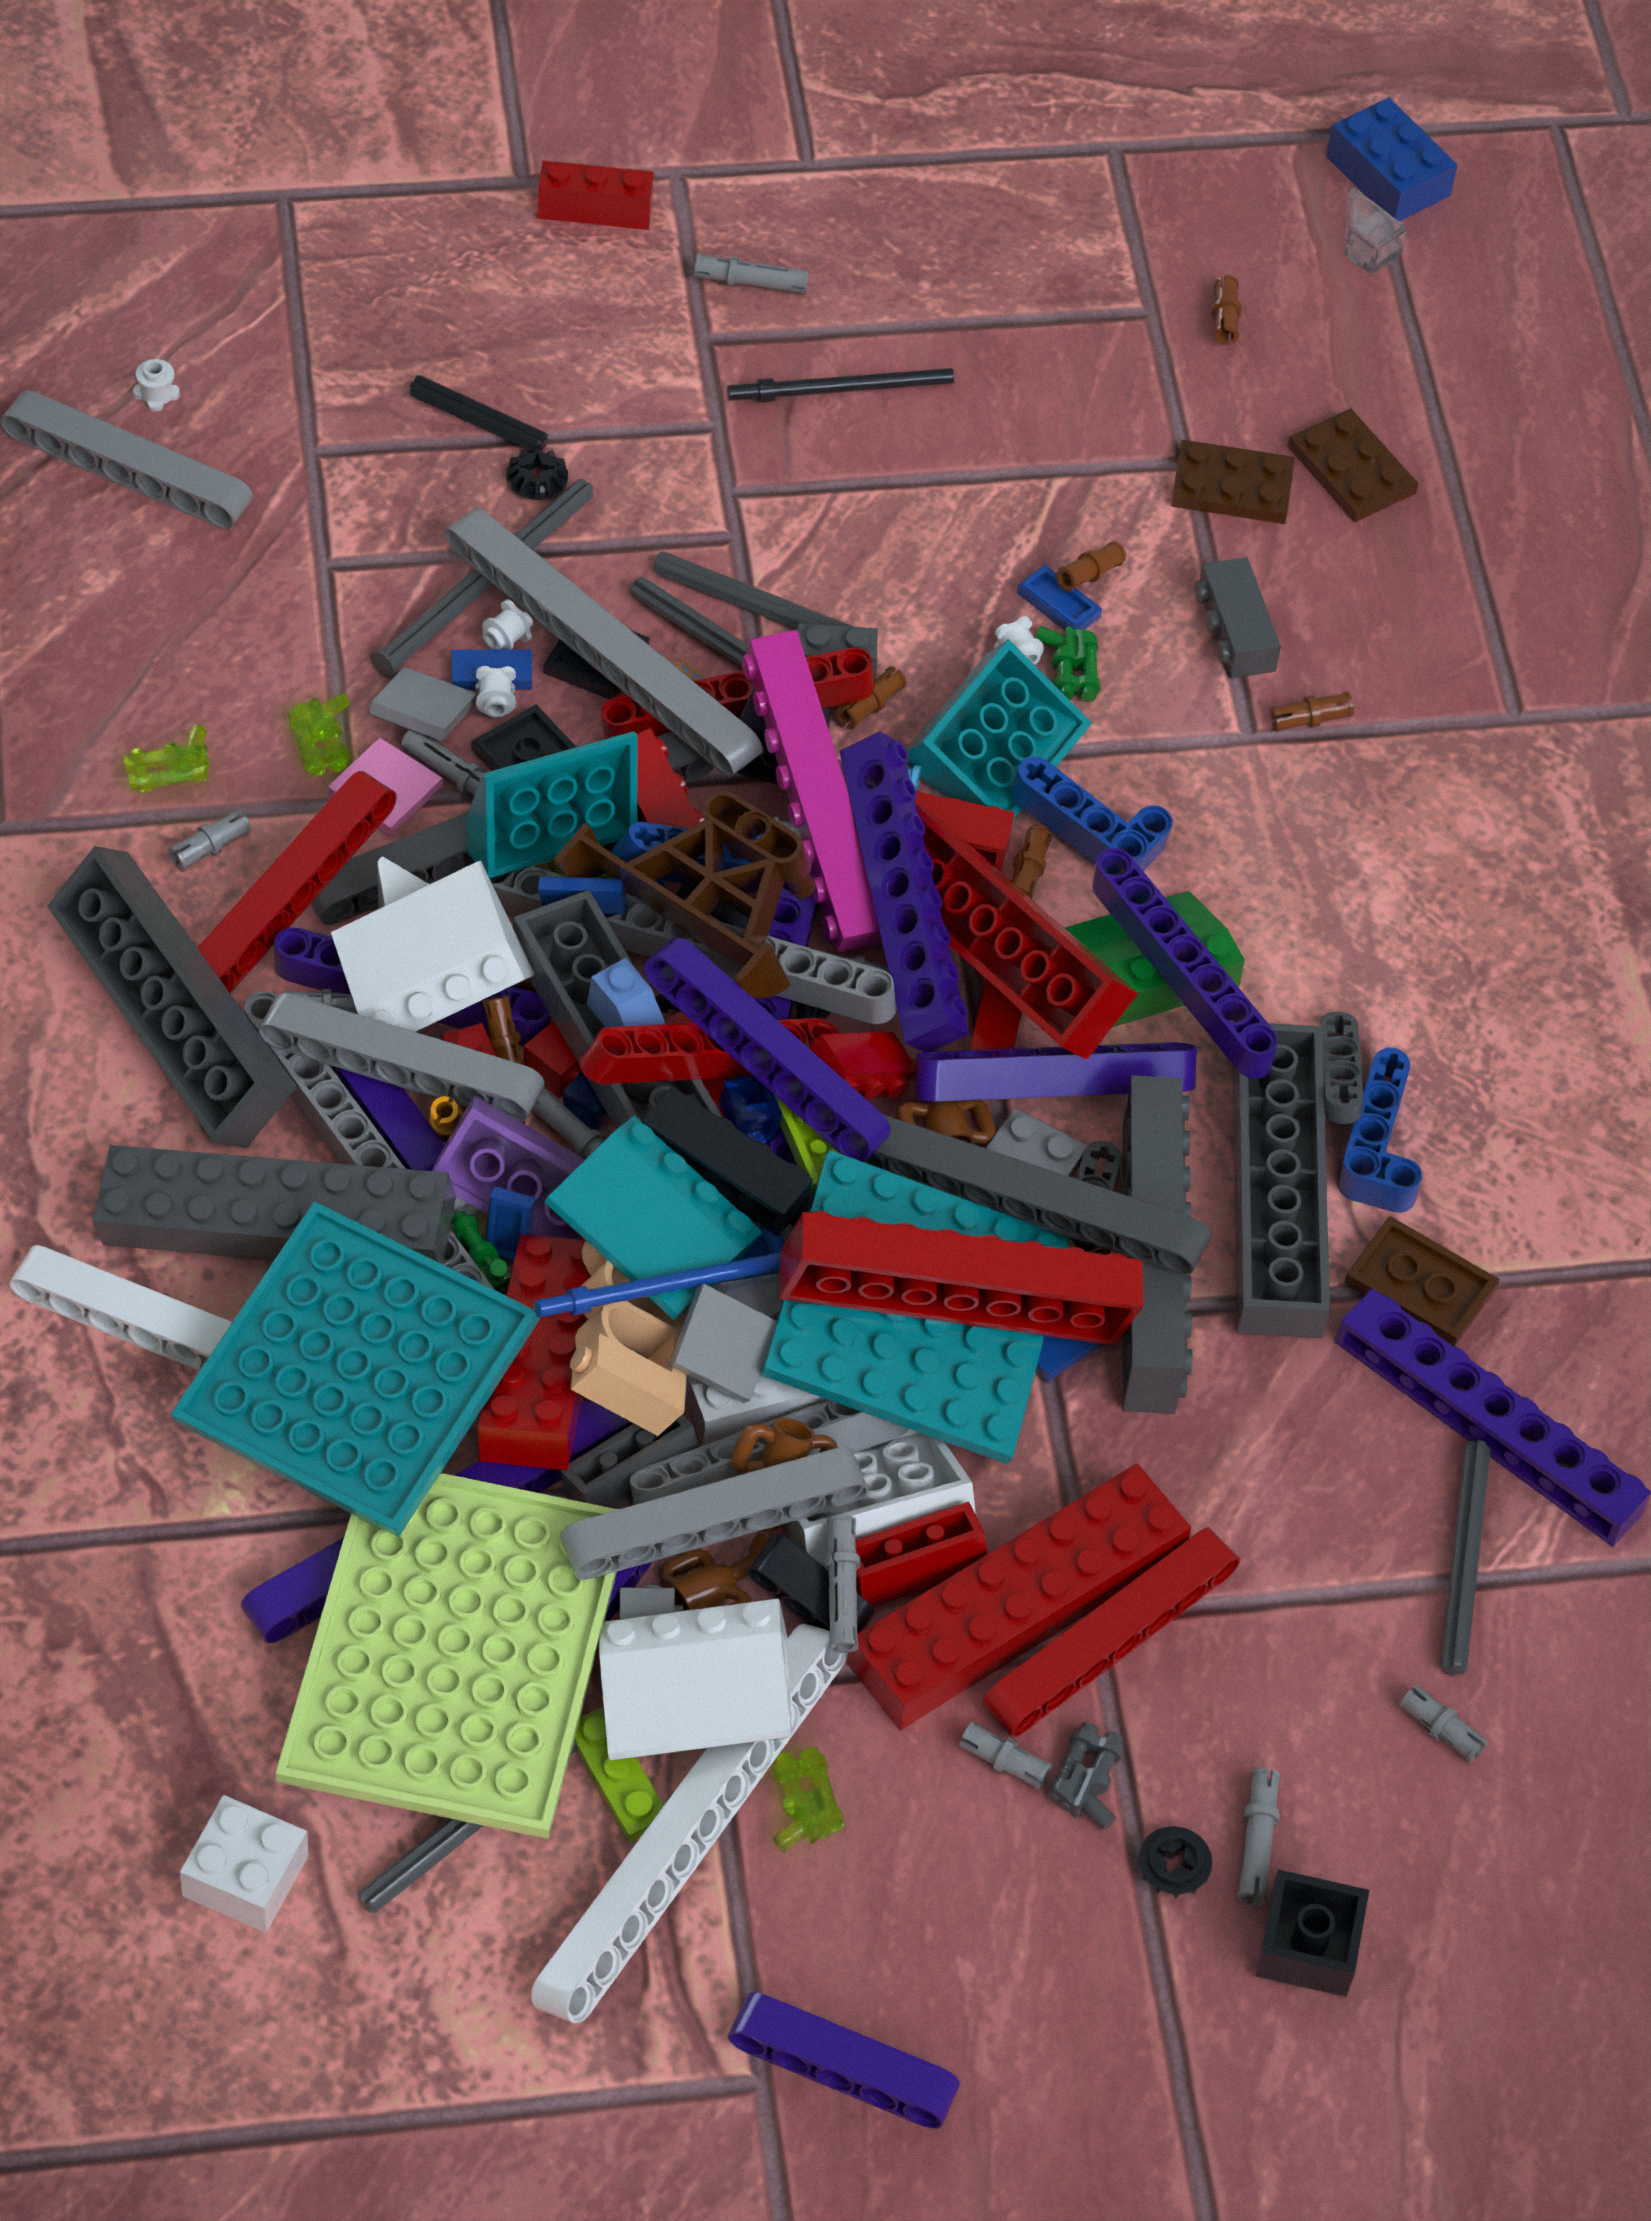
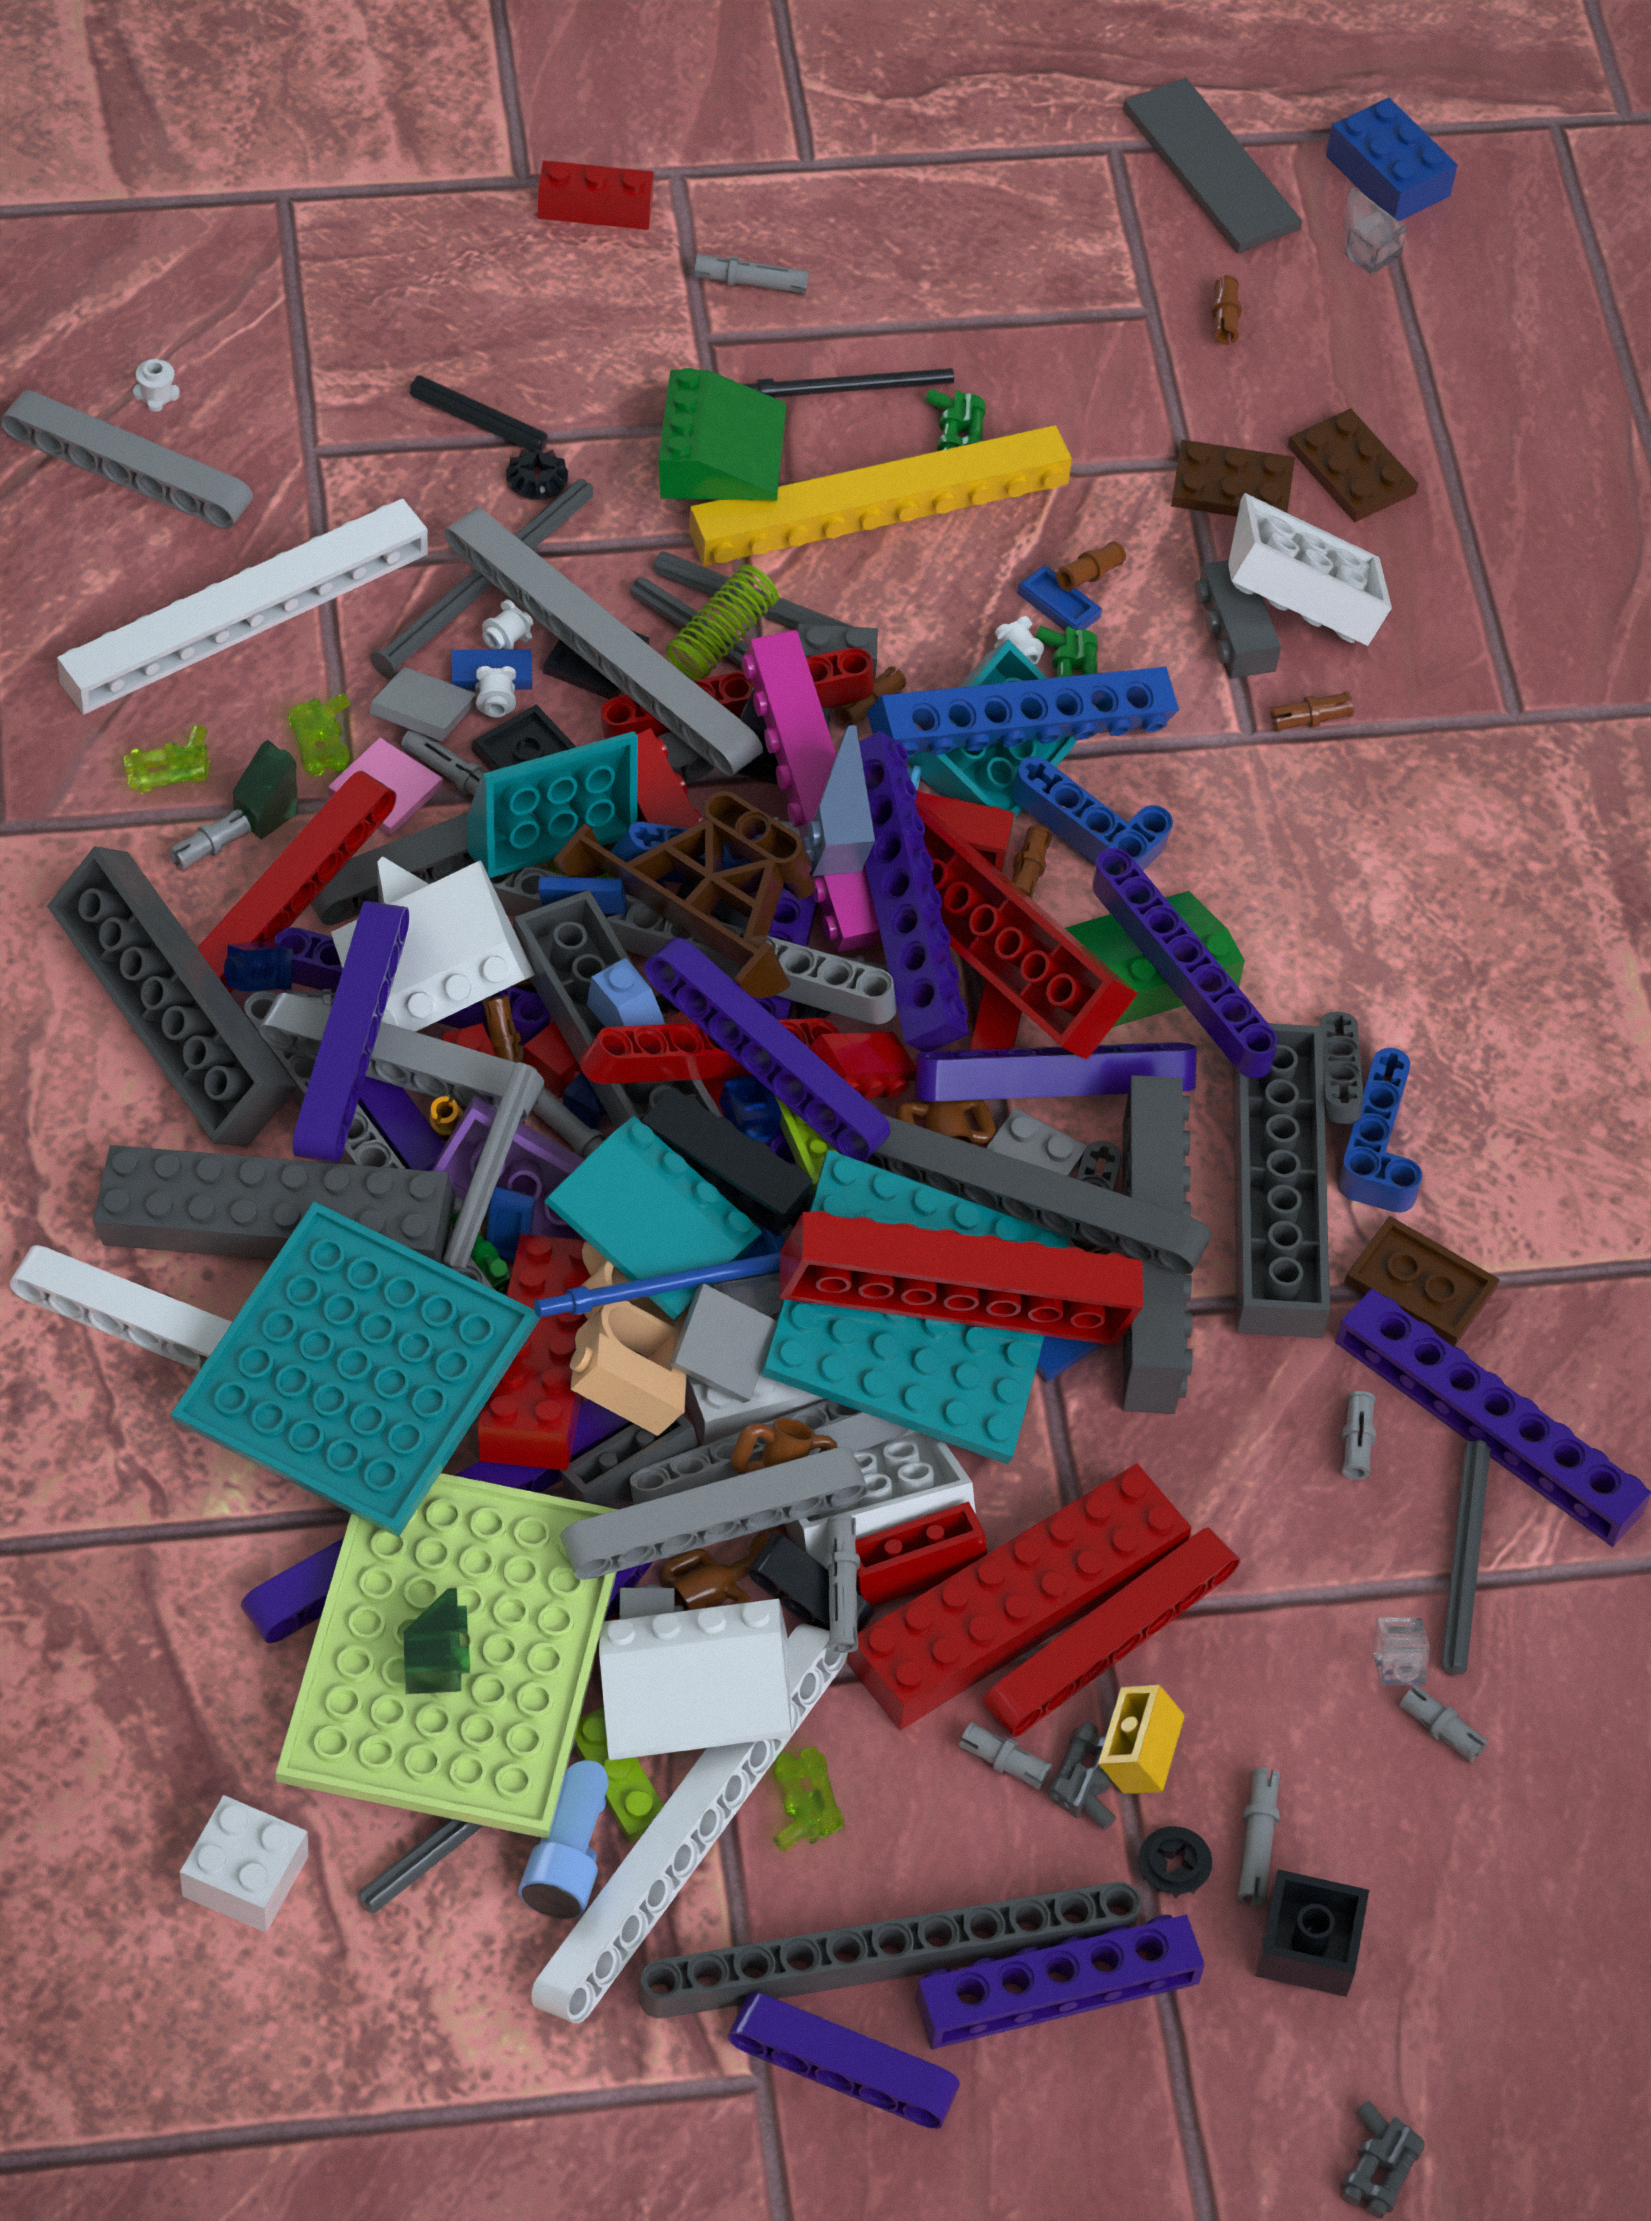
(242, 606): none -> white brick
(258, 966): none -> clear blue brick
(267, 790): none -> clear green slope
(351, 1032): none -> dark purple beam
(433, 1647): none -> clear green slope
(489, 1165): none -> light grey axle
(564, 1866): none -> light blue piece
(719, 439): none -> green slope
(751, 594): none -> lime piece
(842, 824): none -> sand blue slope
(871, 1961): none -> dark grey beam
(881, 495): none -> yellow brick
(952, 2021): none -> dark purple brick
(960, 414): none -> green piece
(1040, 699): none -> blue brick
(1141, 1739): none -> yellow brick
(1212, 165): none -> dark grey tile
(1308, 571): none -> white slope
(1358, 1457): none -> light grey pin
(1391, 2149): none -> dark grey piece
(1401, 1651): none -> clear brick

